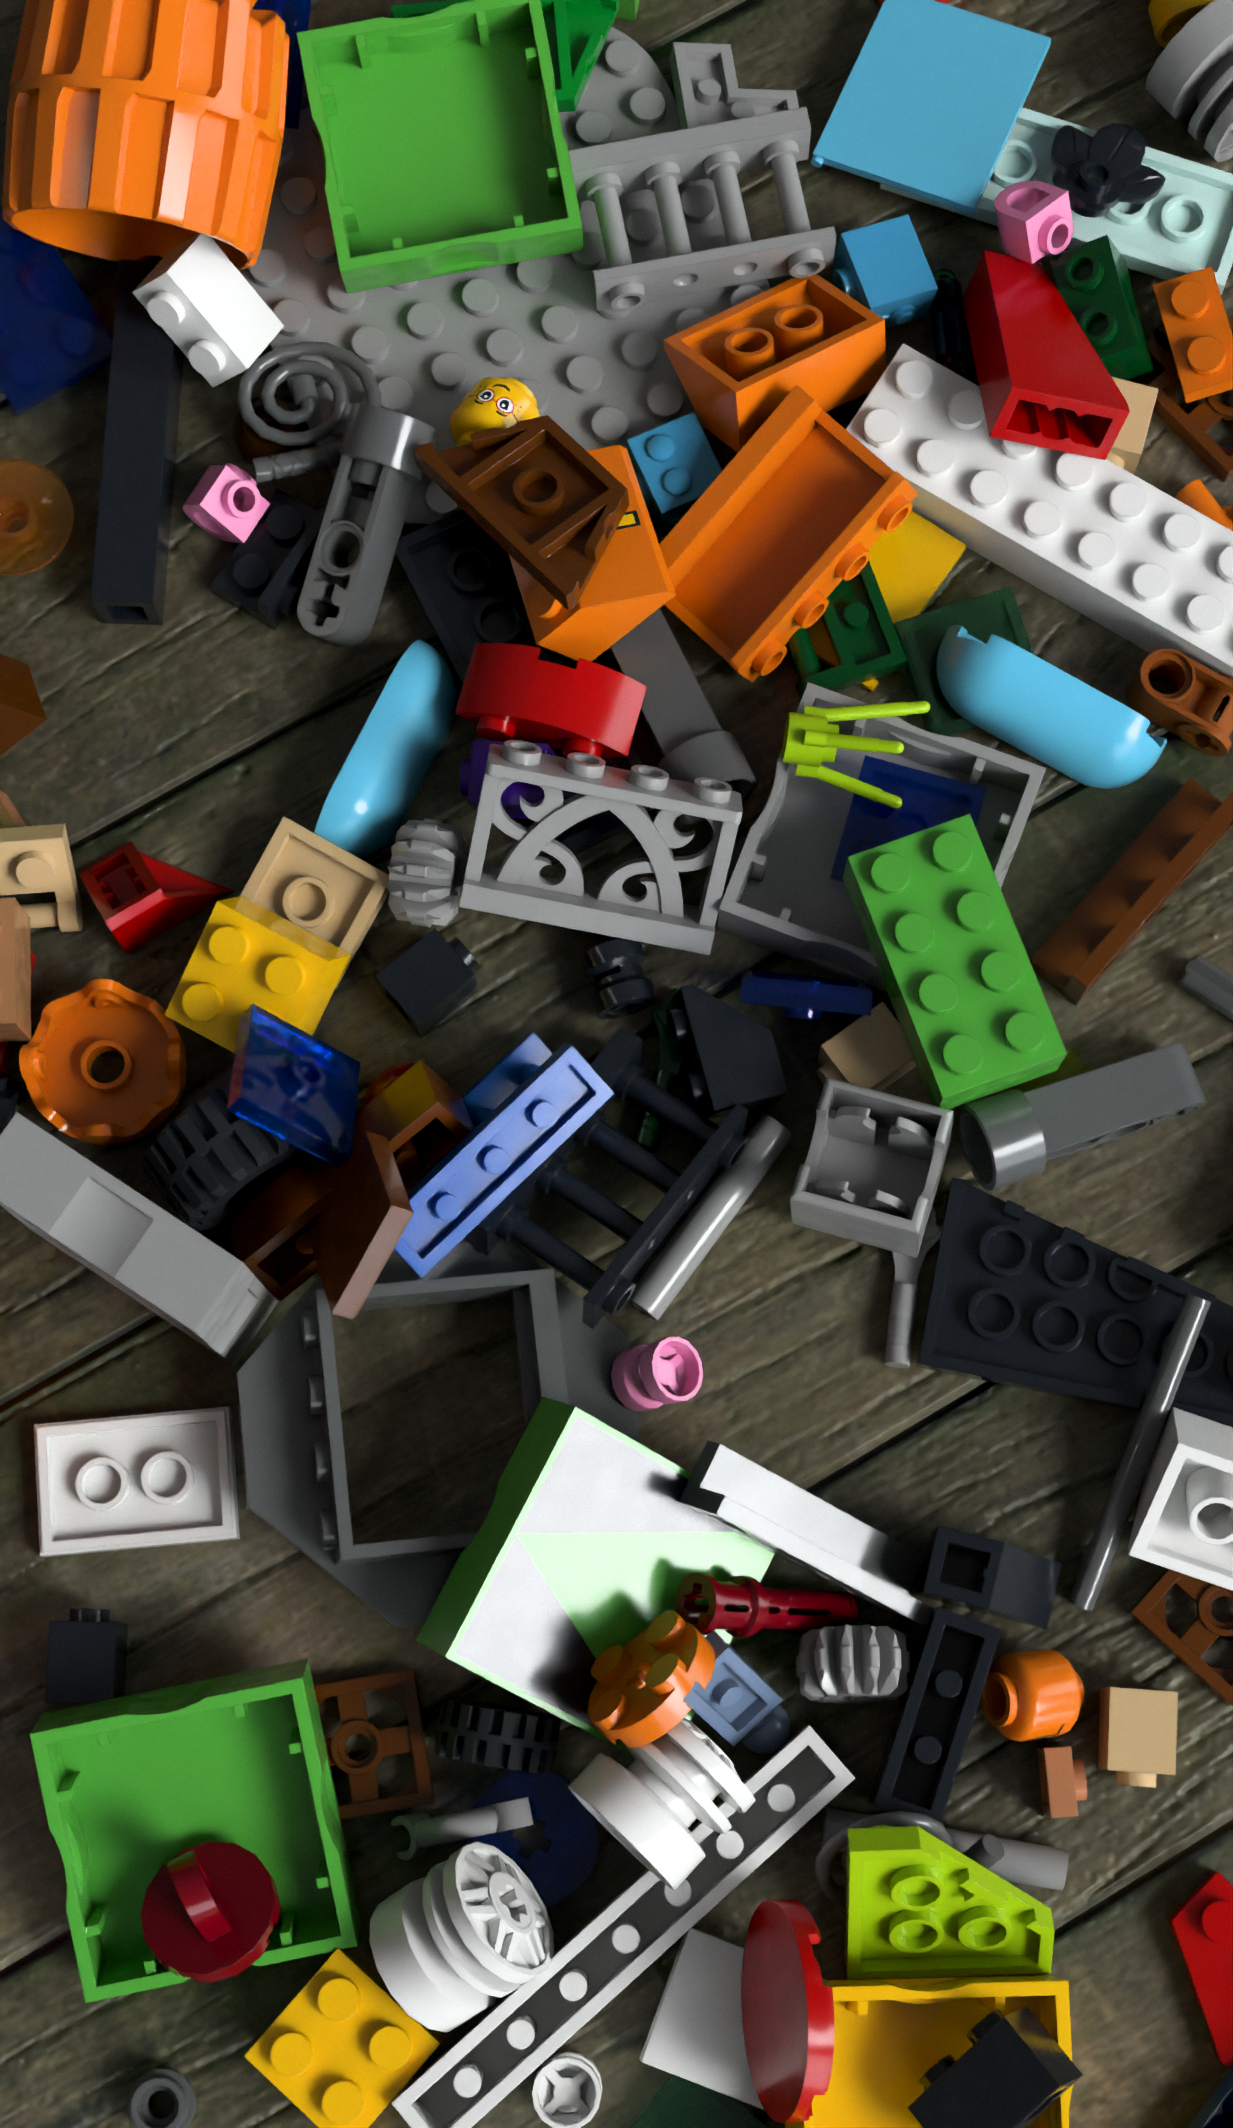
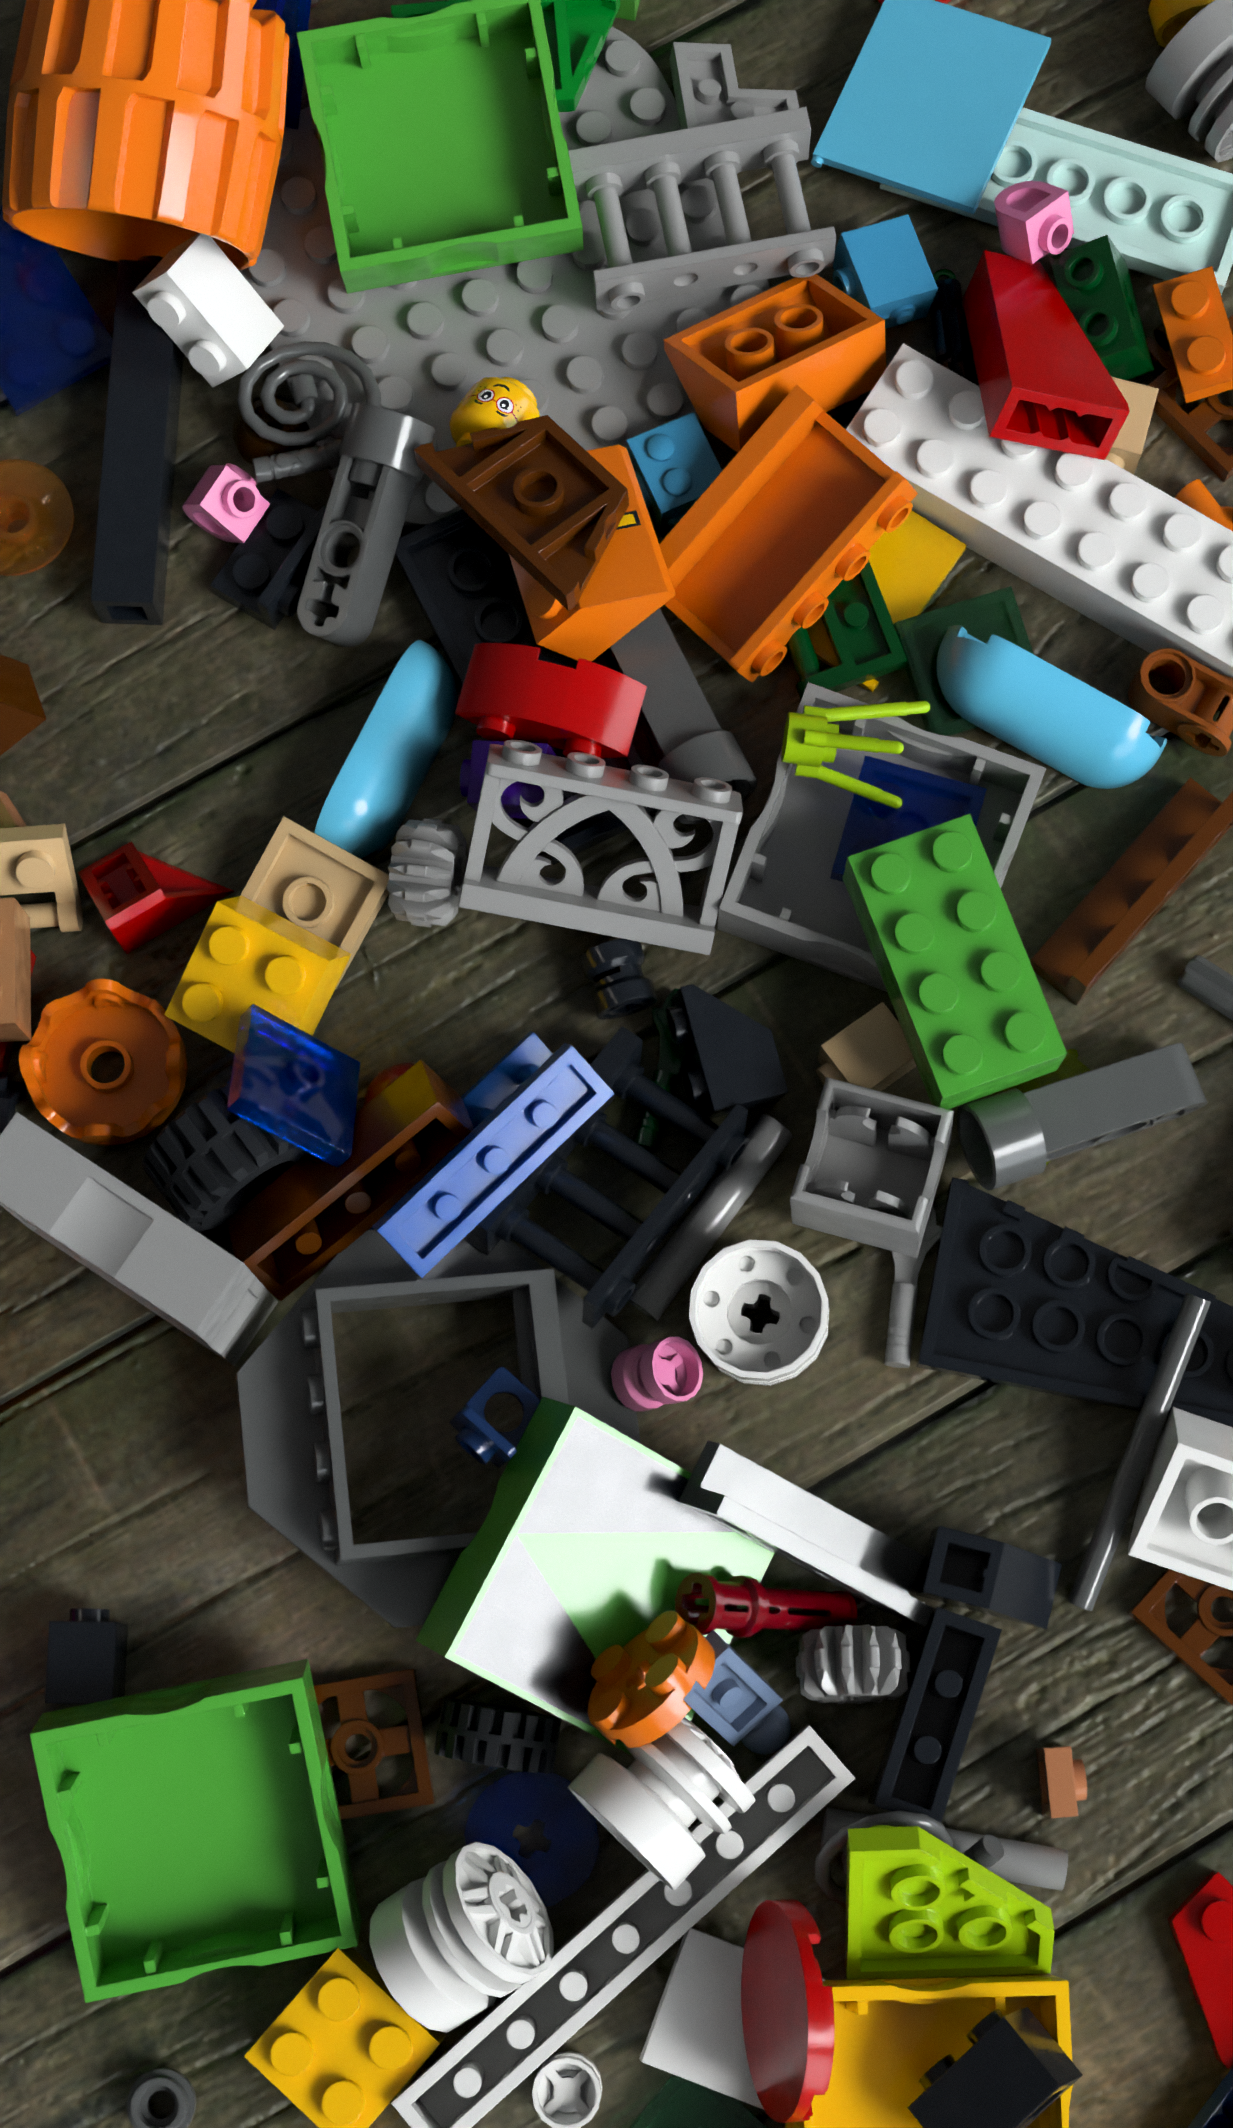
(136, 1481): white tile -> none
(210, 1911): dark red tile -> none
(360, 1225): reddish brown tile -> none
(429, 981): black brick -> none
(429, 1832): light grey arm -> none
(477, 1435): none -> dark blue bracket
(740, 1280): none -> white wheel
(806, 995): clear blue plate -> none
(1032, 1695): orange head -> none
(1104, 168): black plate -> none
(1137, 1734): tan brick -> none

